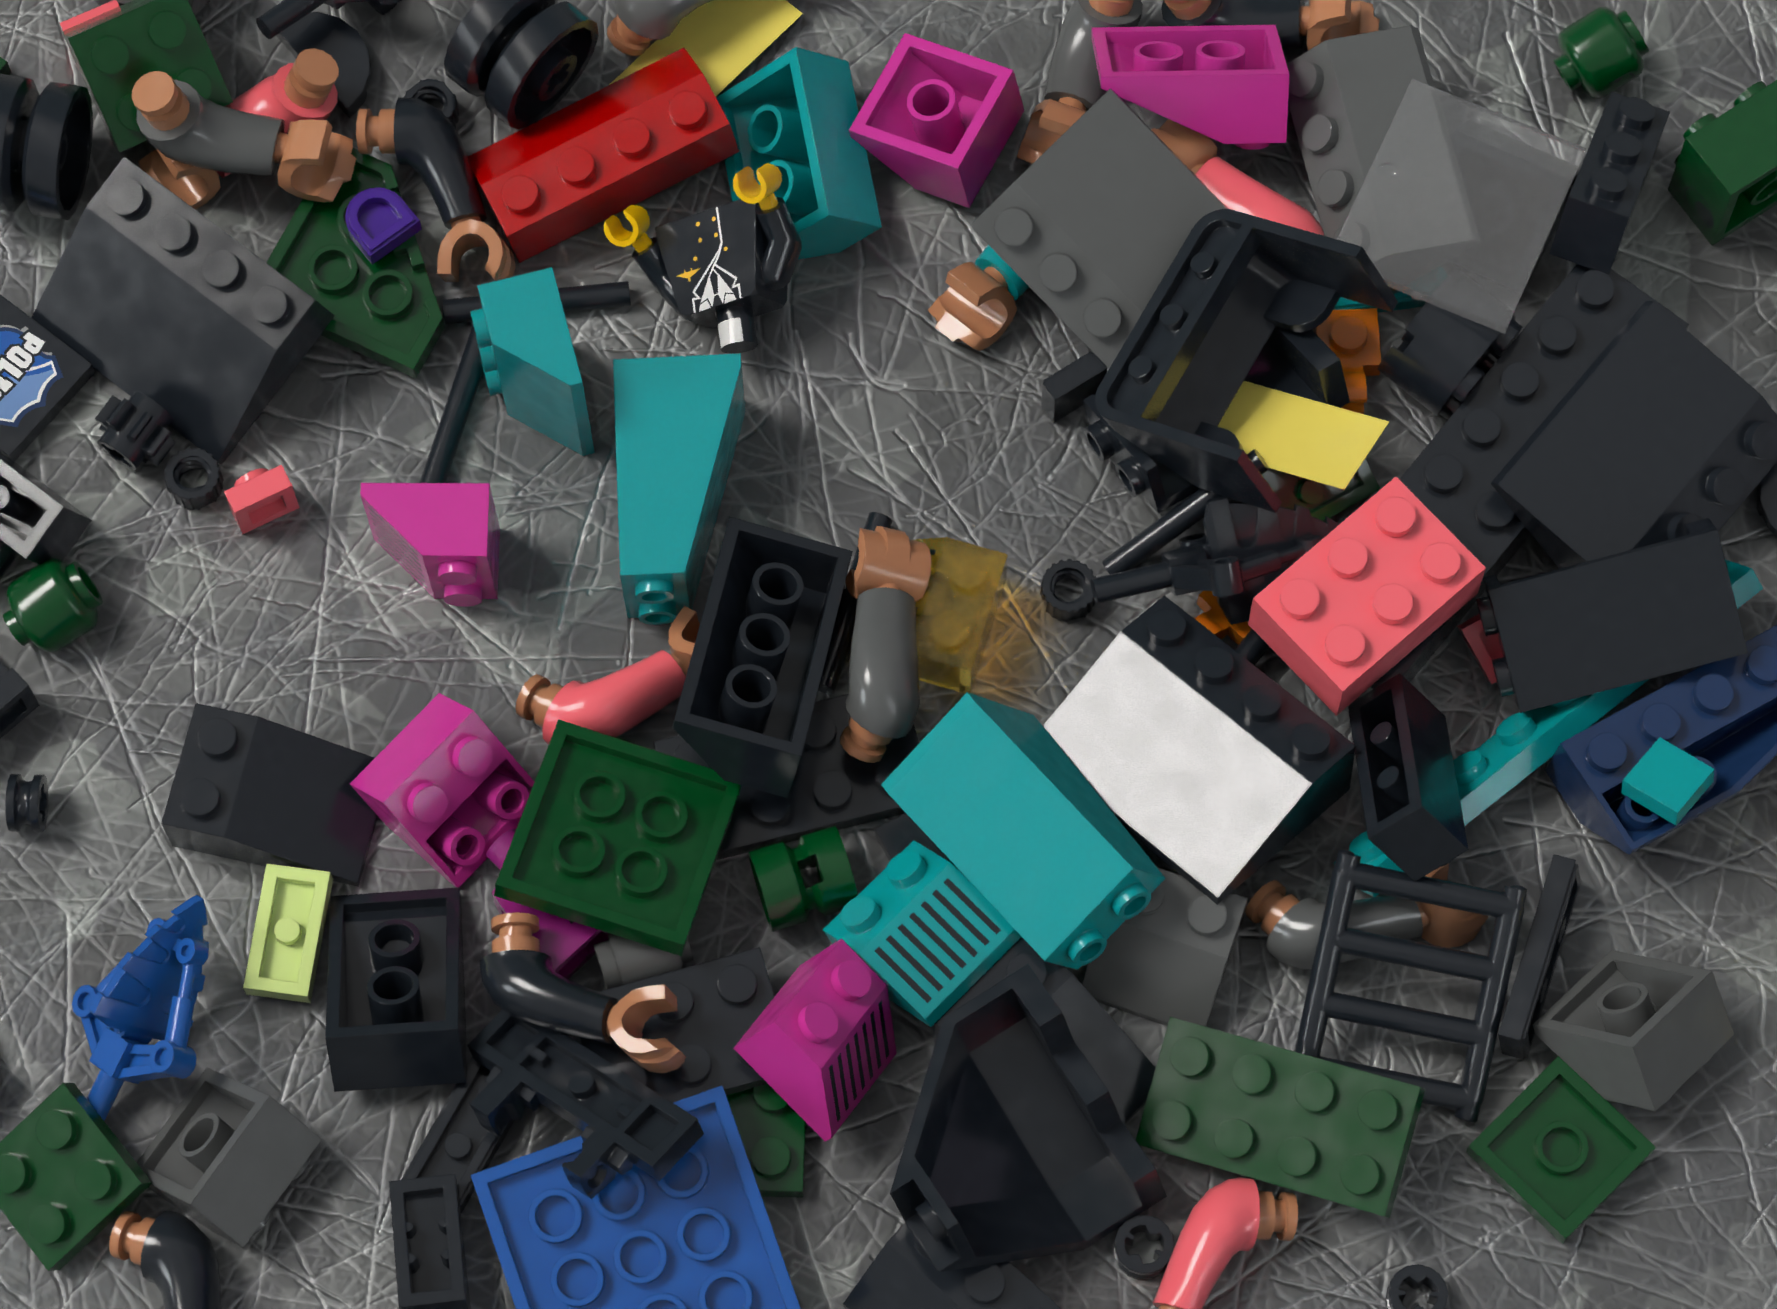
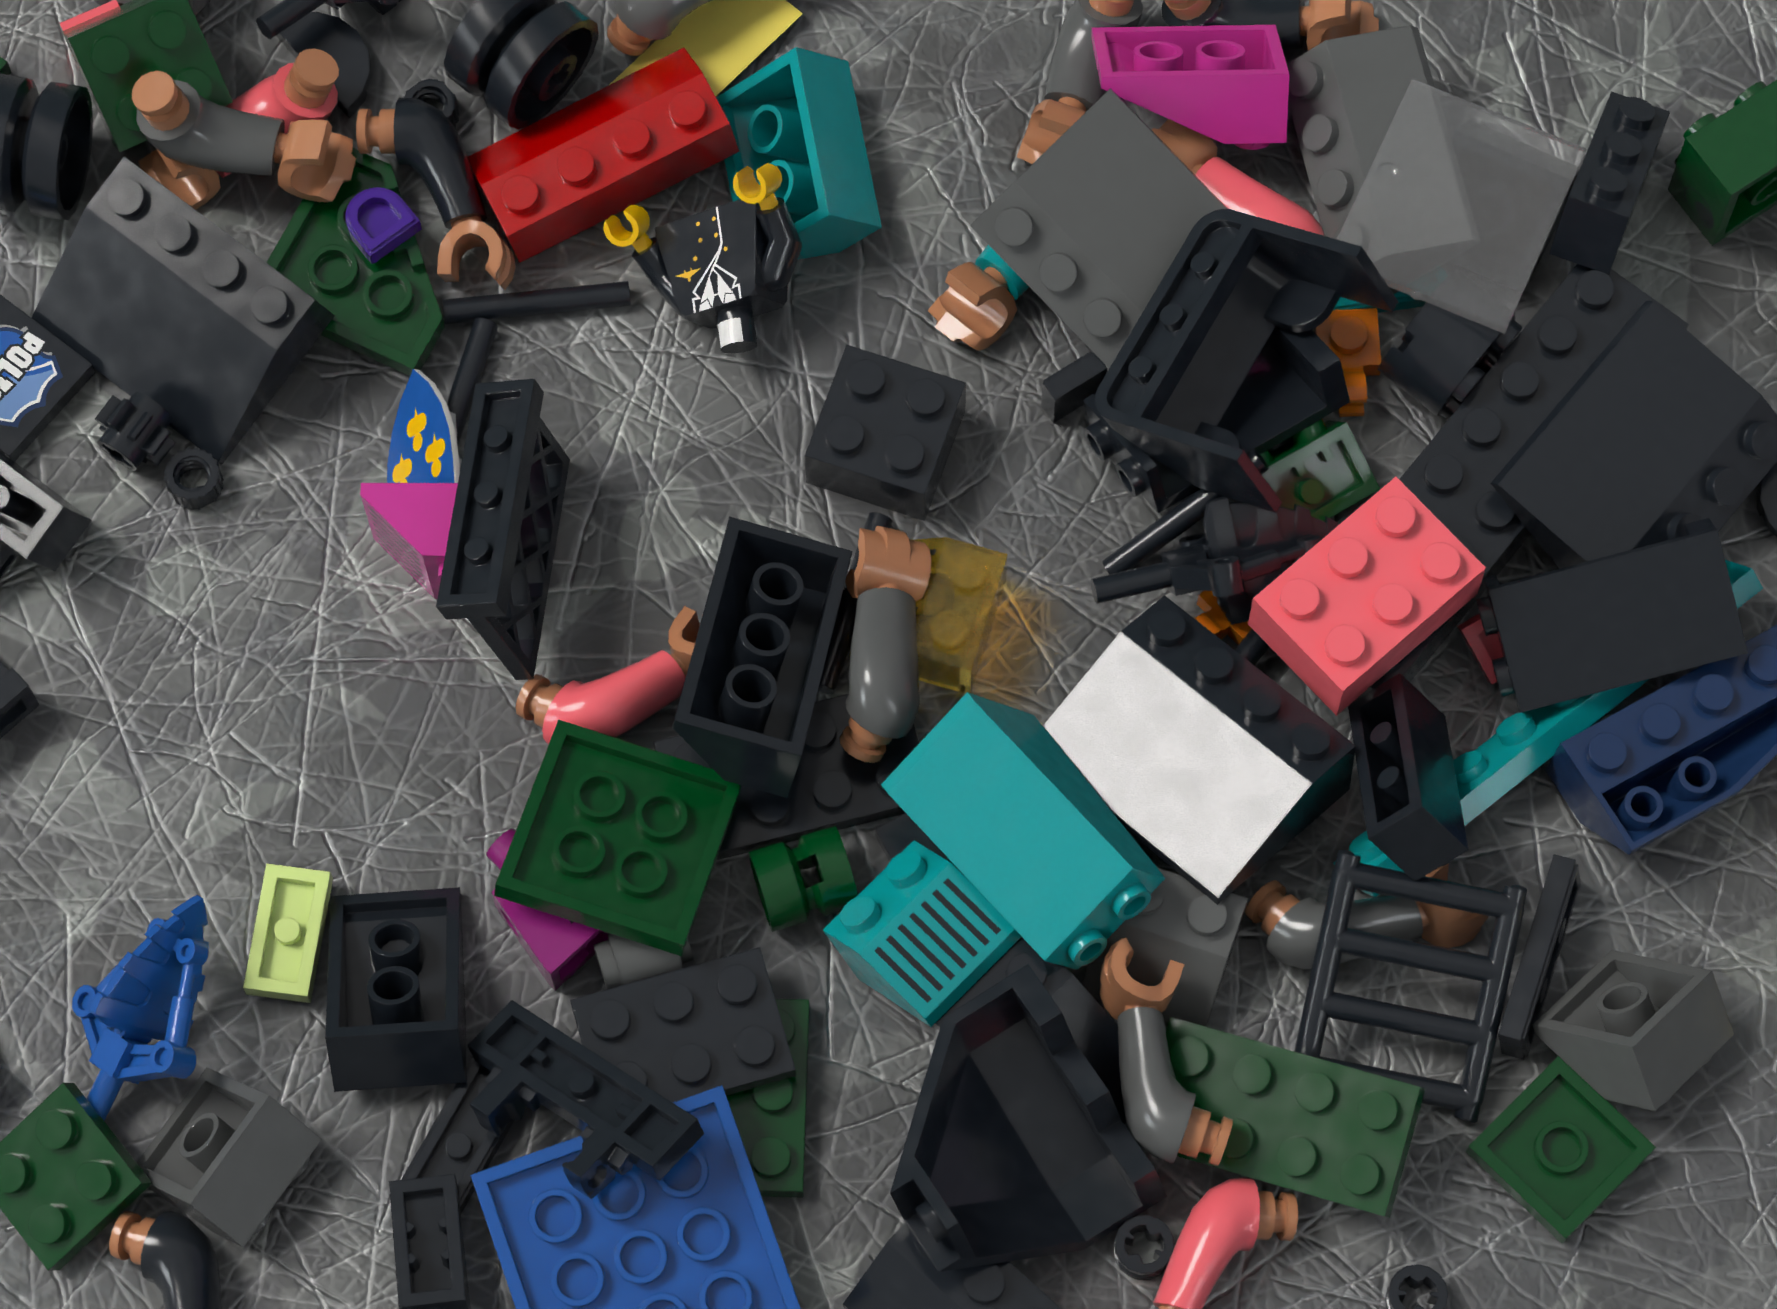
(26, 802): black bush -> none
(52, 605): dark green head -> none
(261, 497): coral plate -> none
(269, 796): black slope -> none
(423, 436): none -> blue shield
(446, 788): dark pink slope -> none
(505, 523): none -> black fence
(530, 989): piece -> none
(532, 357): teal slope -> none
(672, 462): teal slope -> none
(824, 1037): dark pink slope -> none
(885, 432): none -> black brick
(939, 118): dark pink slope -> none
(1067, 570): black axle -> none
(1153, 1100): none -> piece
(1302, 434): light yellow sticker -> none
(1600, 52): dark green head -> none
(1667, 781): teal tile -> none

